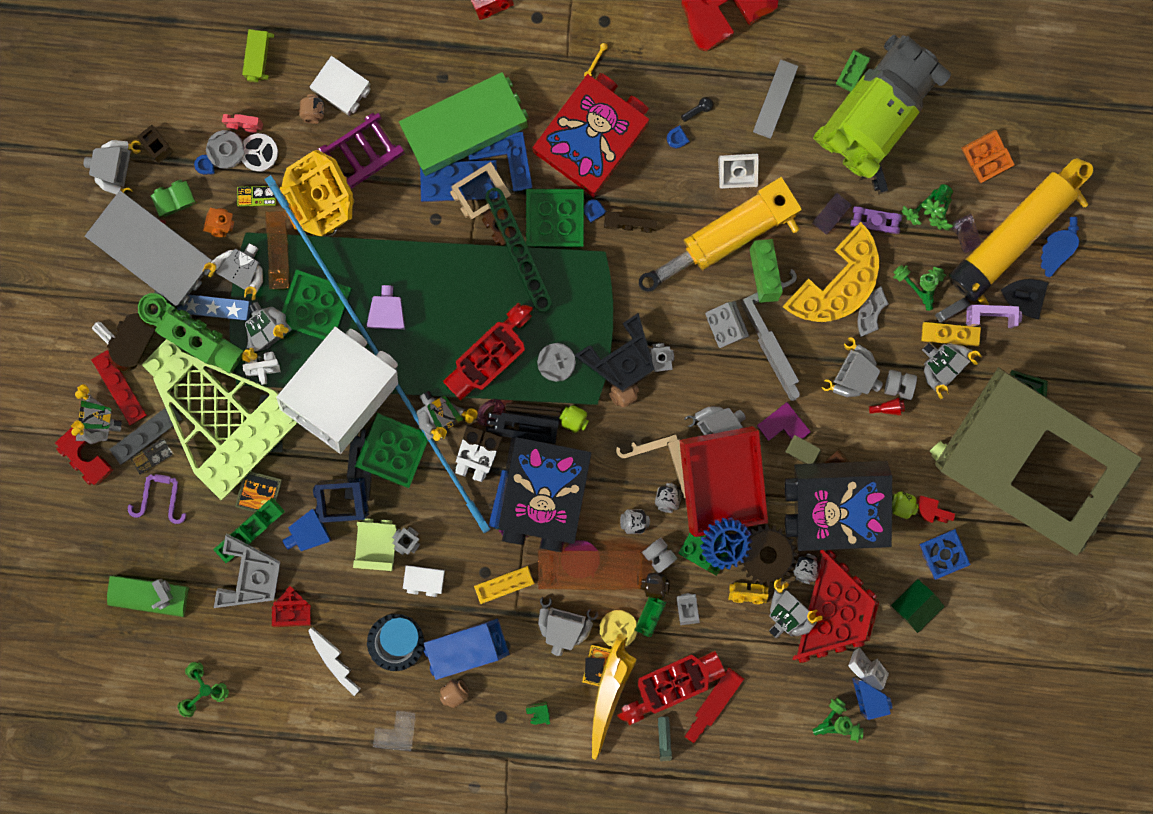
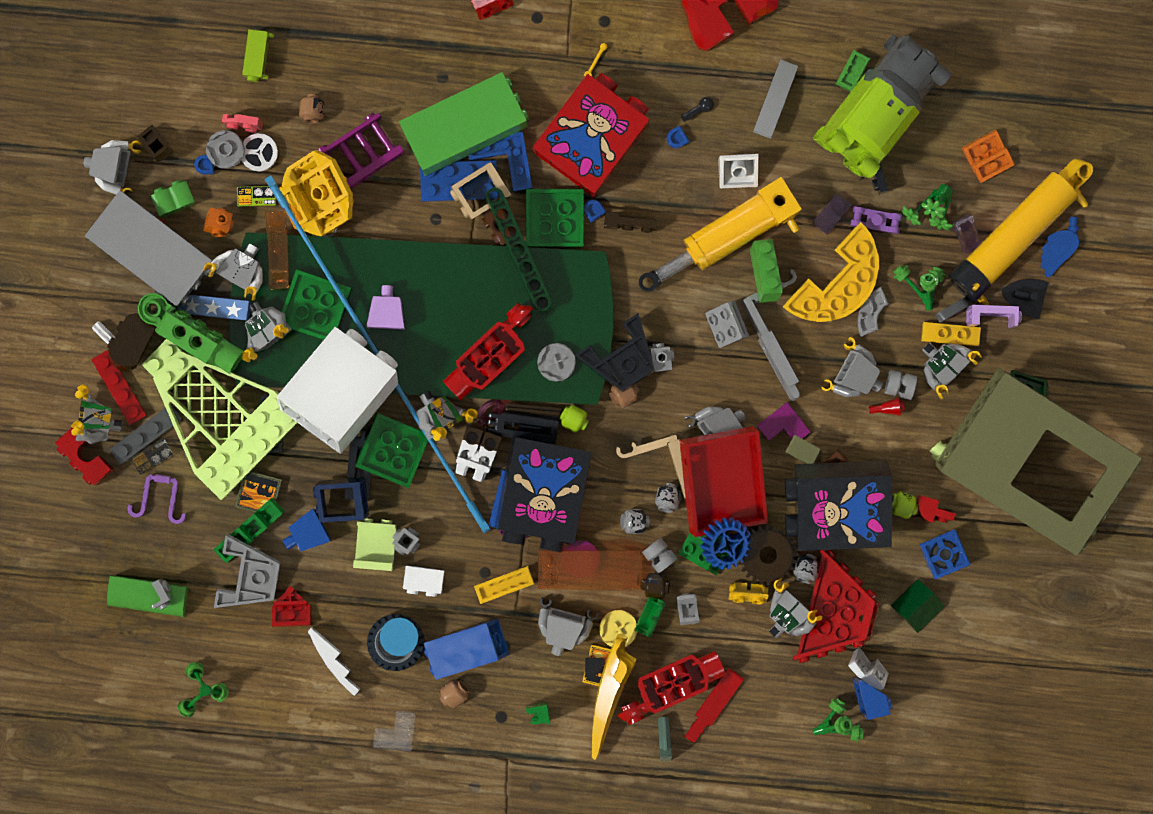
(268, 366): white hips -> none
(340, 86): white brick -> none

